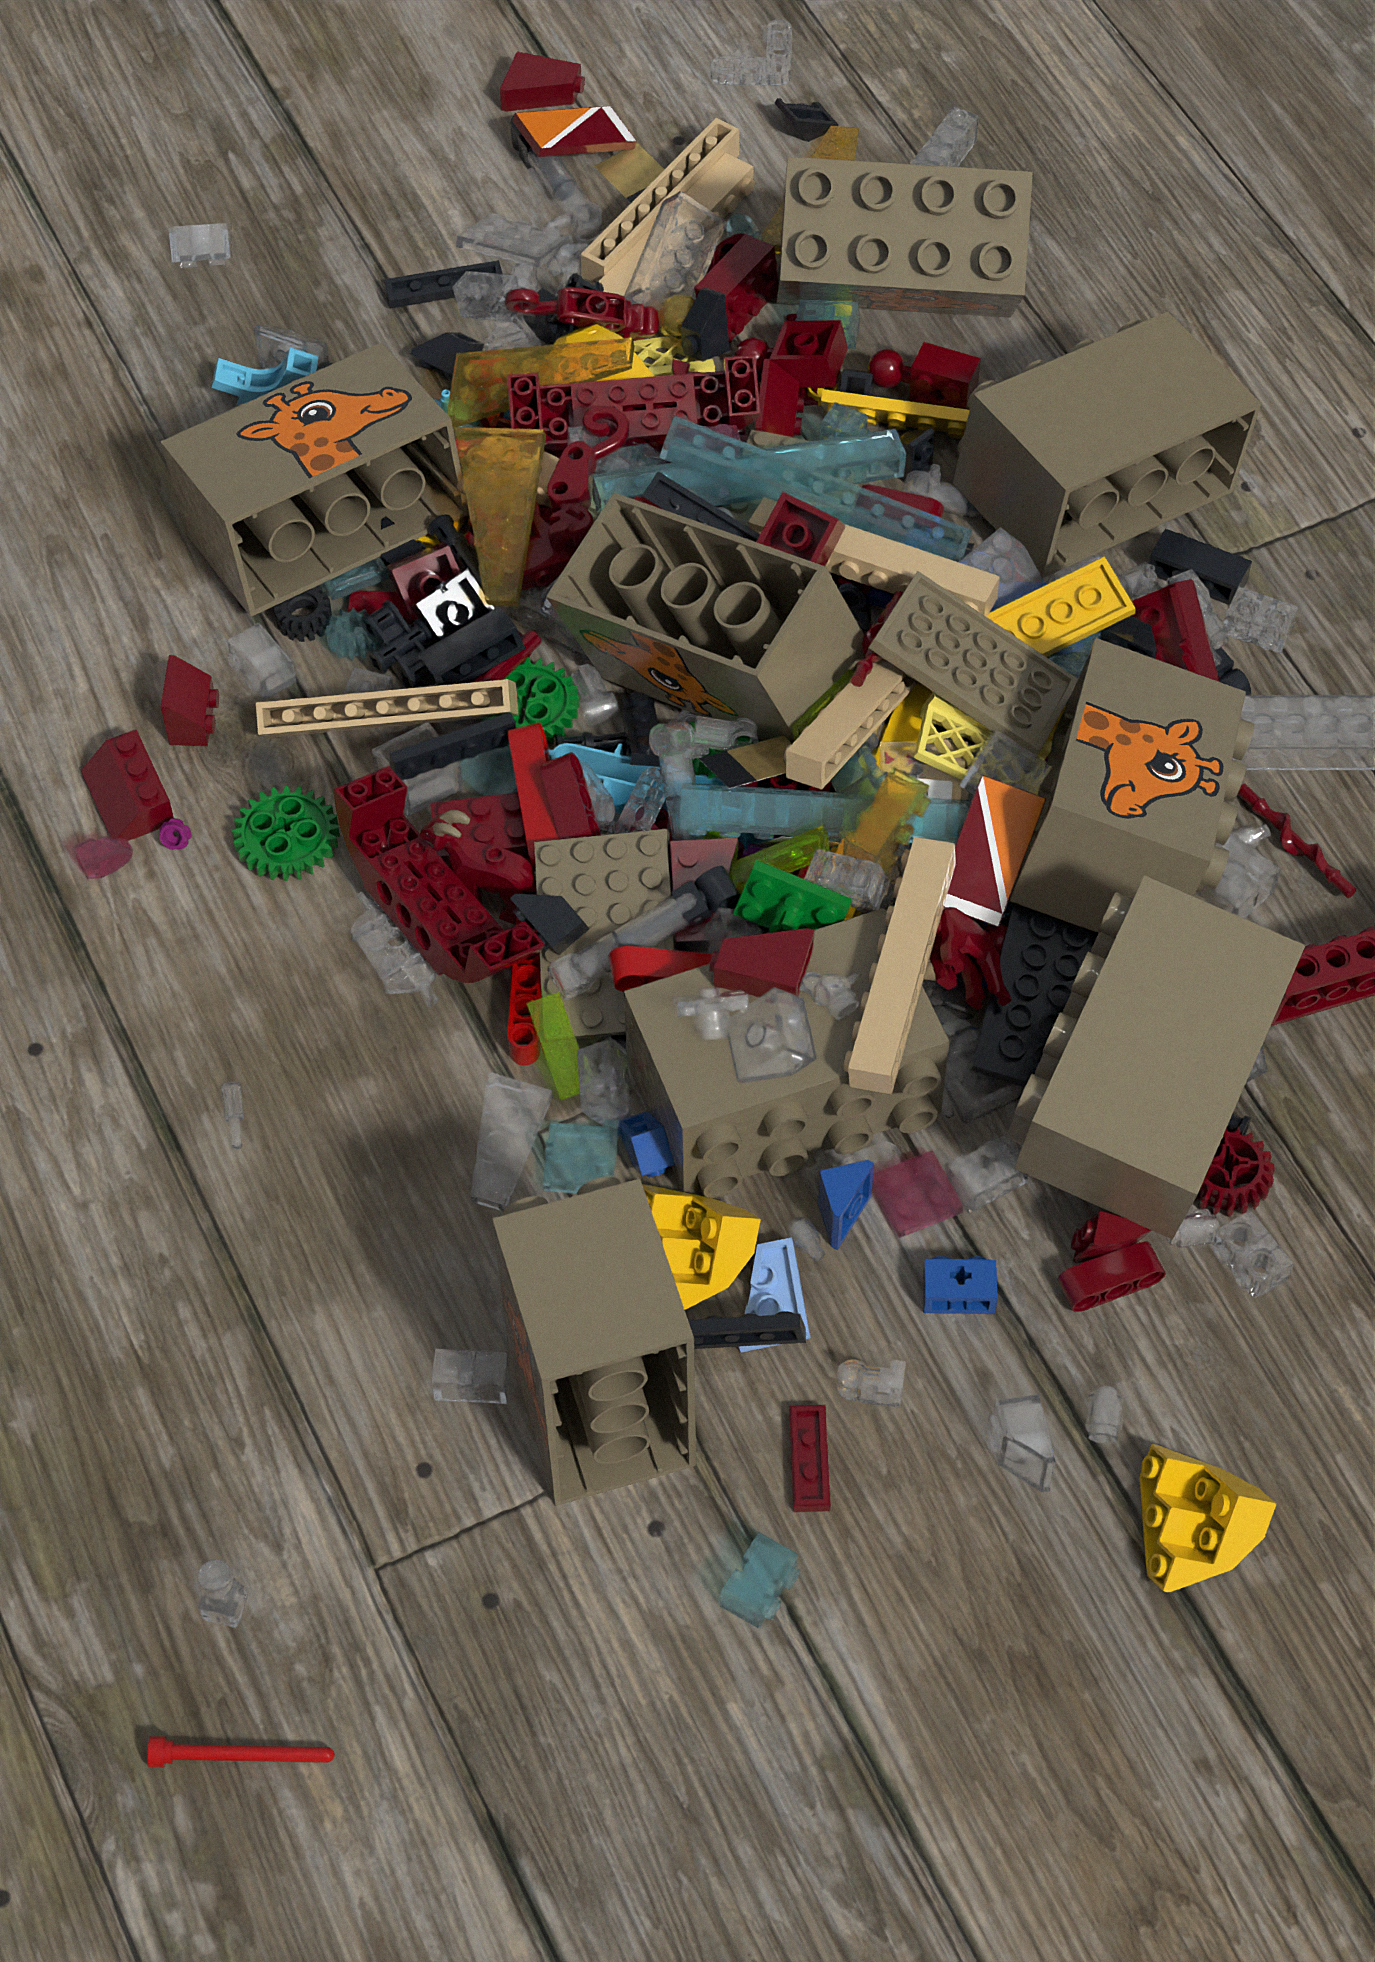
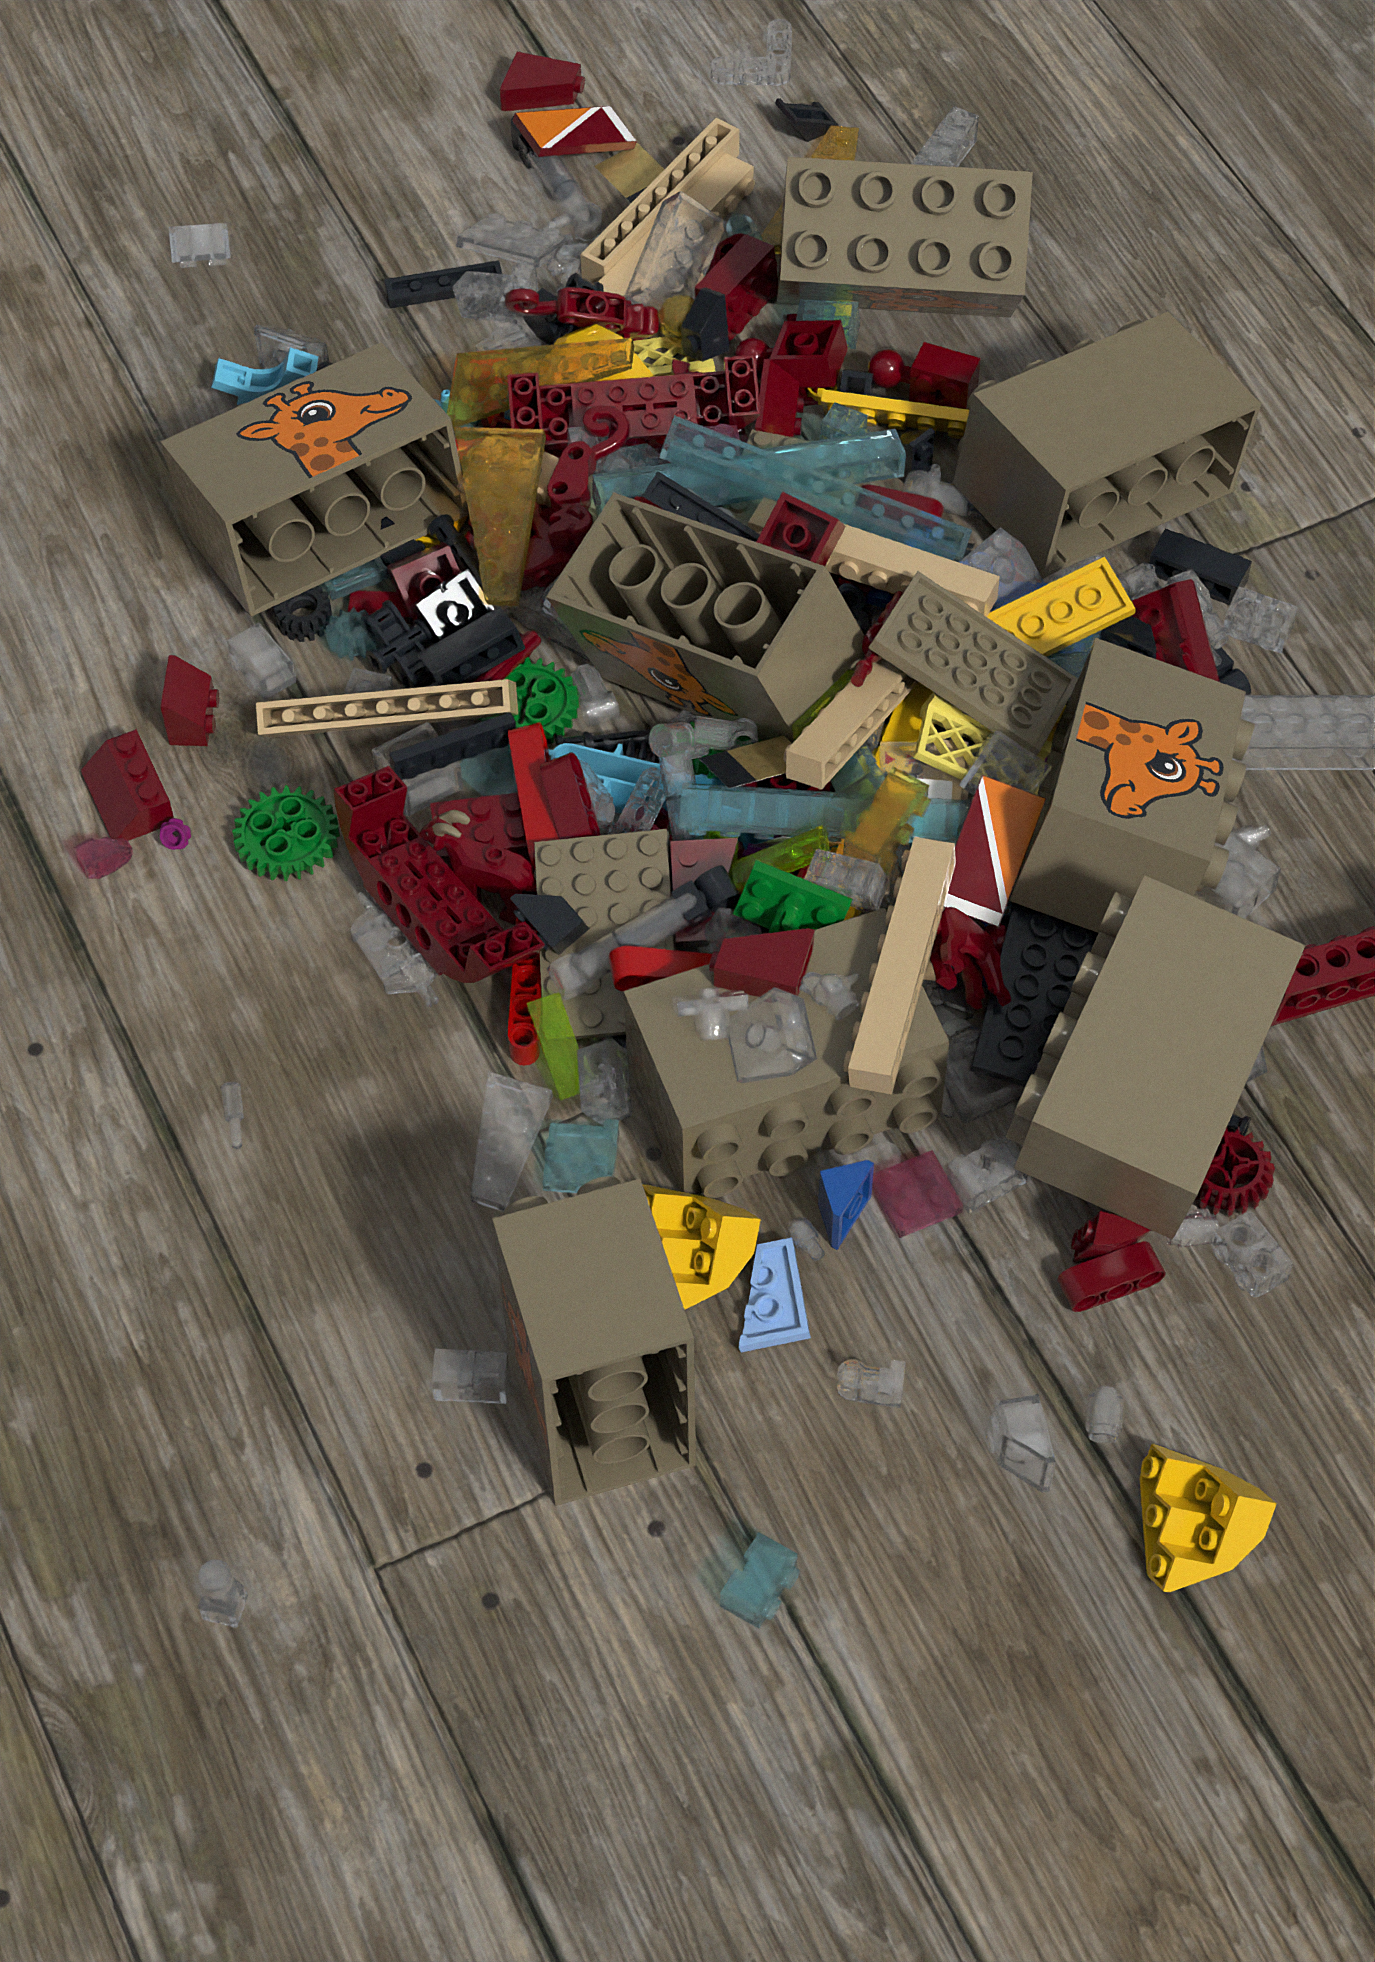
(165, 1751): red piece -> none
(442, 351): black slope -> none
(638, 719): black plate -> none
(646, 1144): blue slope -> none
(748, 1330): black plate -> none
(809, 1458): dark red tile -> none
(946, 1296): blue brick -> none
(1293, 843): dark red piece -> none

